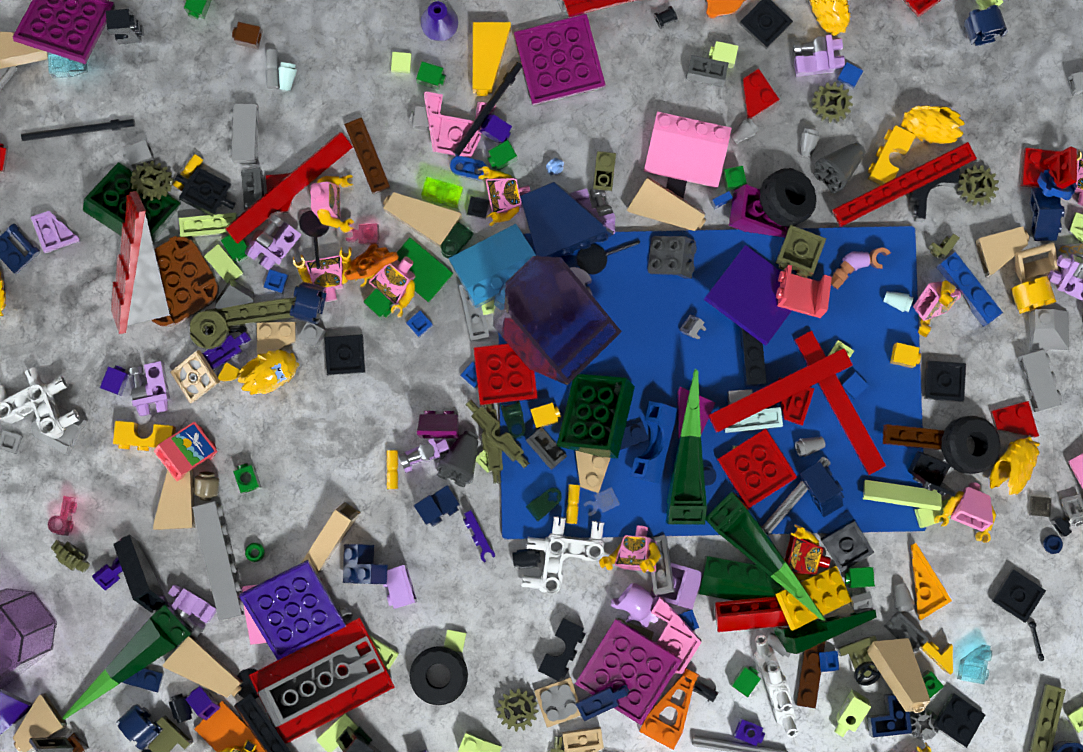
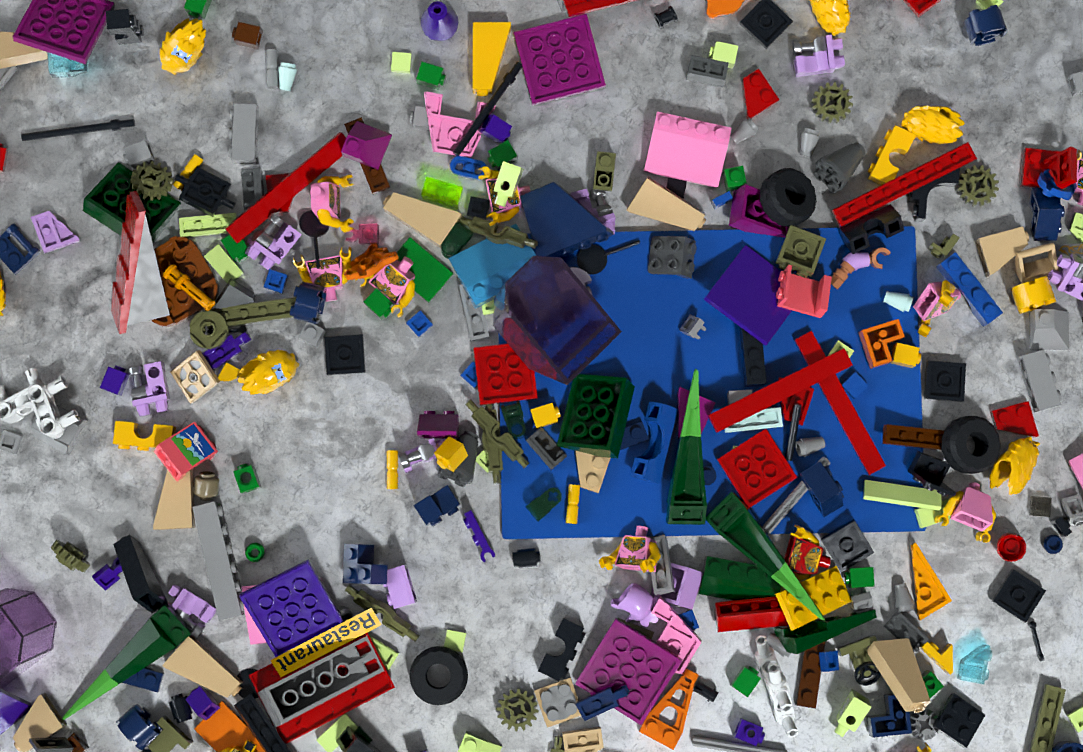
(68, 507): clear pink plate -> none
(182, 46): none -> yellow head
(182, 282): none -> light orange pin
(275, 336): tan wing -> none
(326, 642): none -> yellow sticker
(331, 536): tan slope -> none
(366, 145): none -> magenta slope
(390, 618): none -> olive piece
(450, 454): none -> yellow brick
(507, 235): none -> olive piece
(511, 174): none -> yellowish green torso
(555, 166): light blue plate -> none
(570, 548): white pin -> none
(604, 500): clear plate -> none
(793, 431): none -> black bar
(850, 75): blue tile -> none
(876, 339): none -> orange brick
(882, 221): none -> black arch
(1011, 547): none -> red hair

